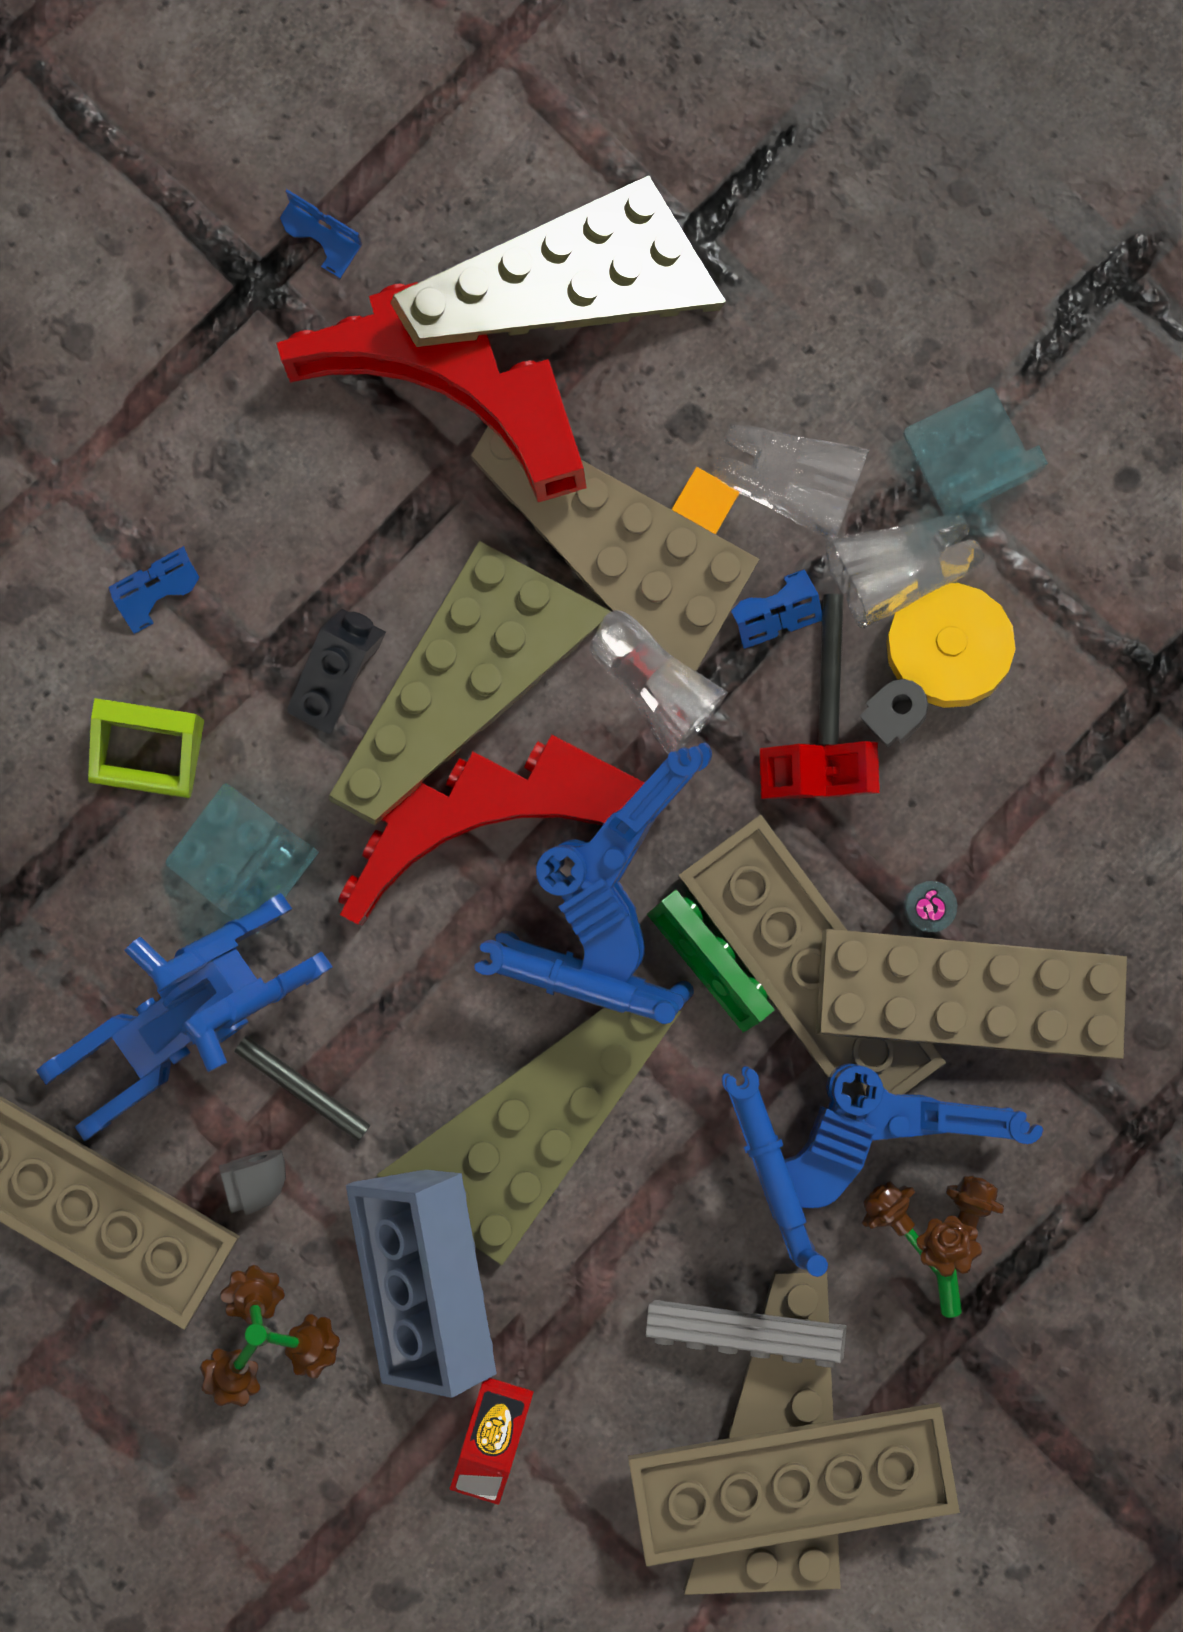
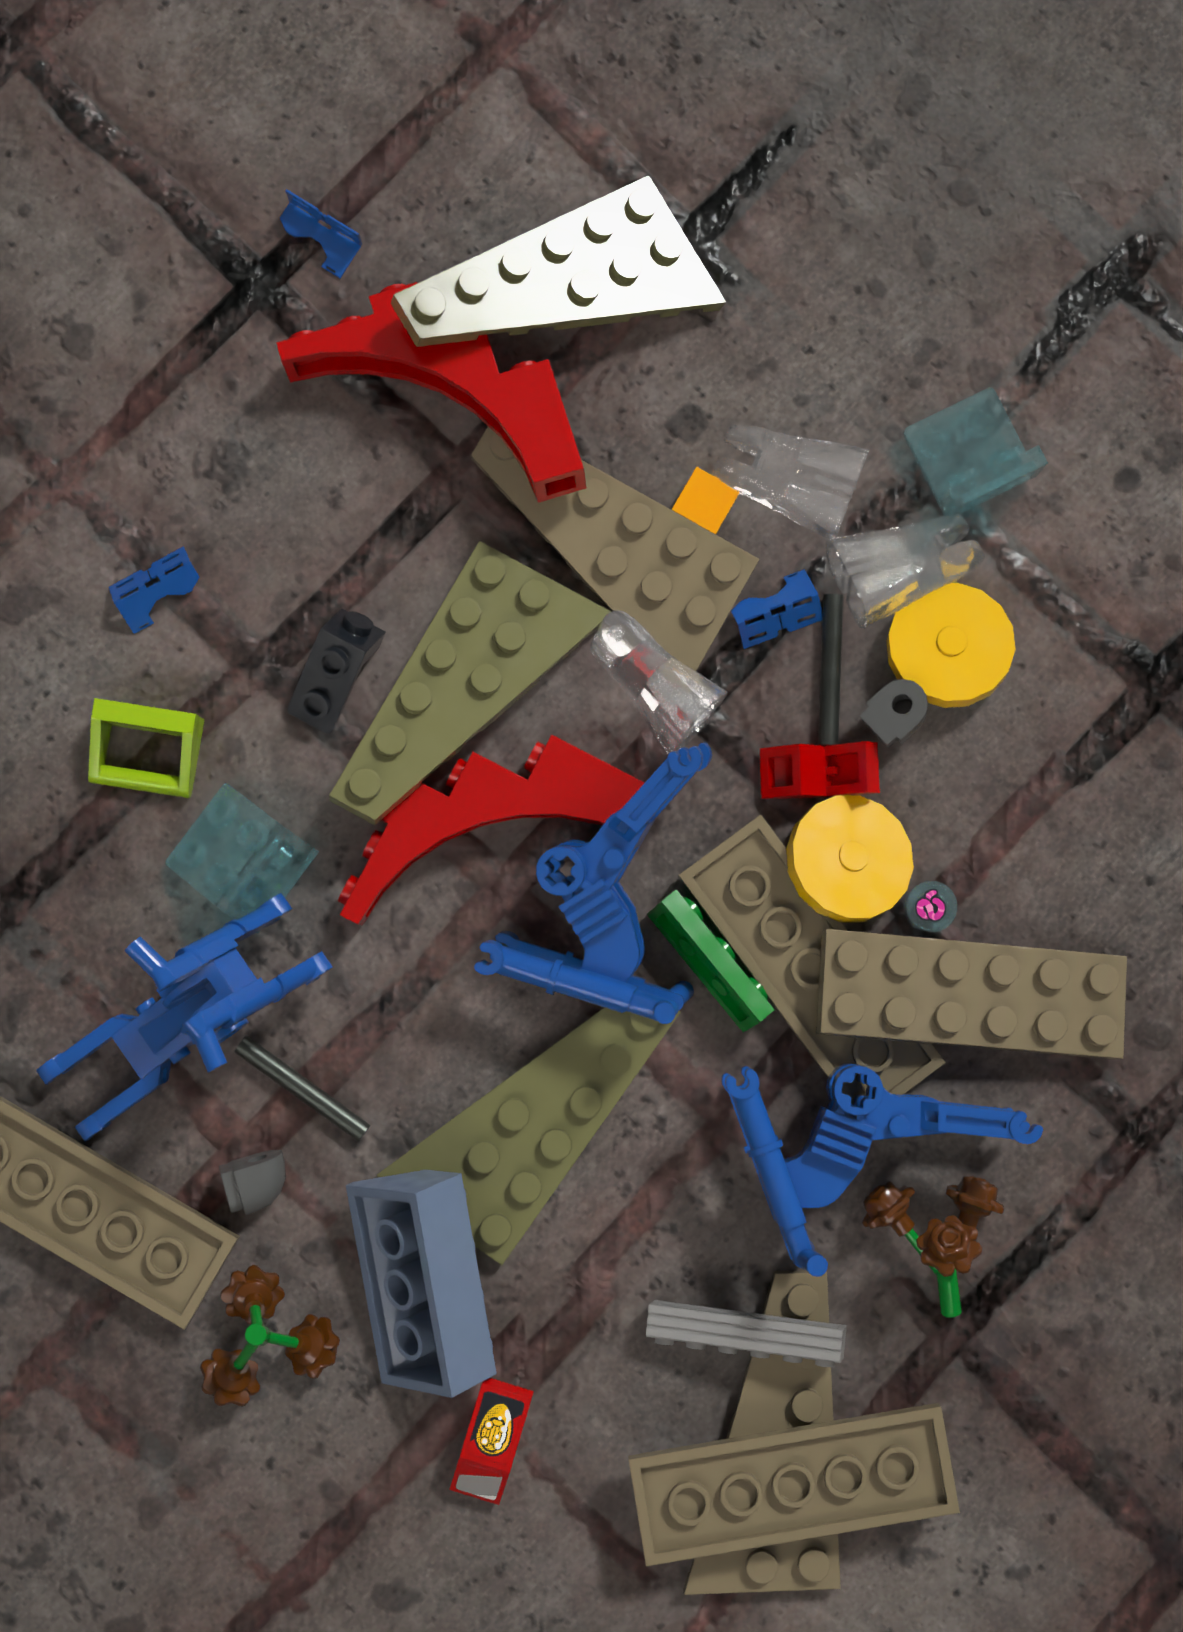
(849, 858): none -> yellow wheel

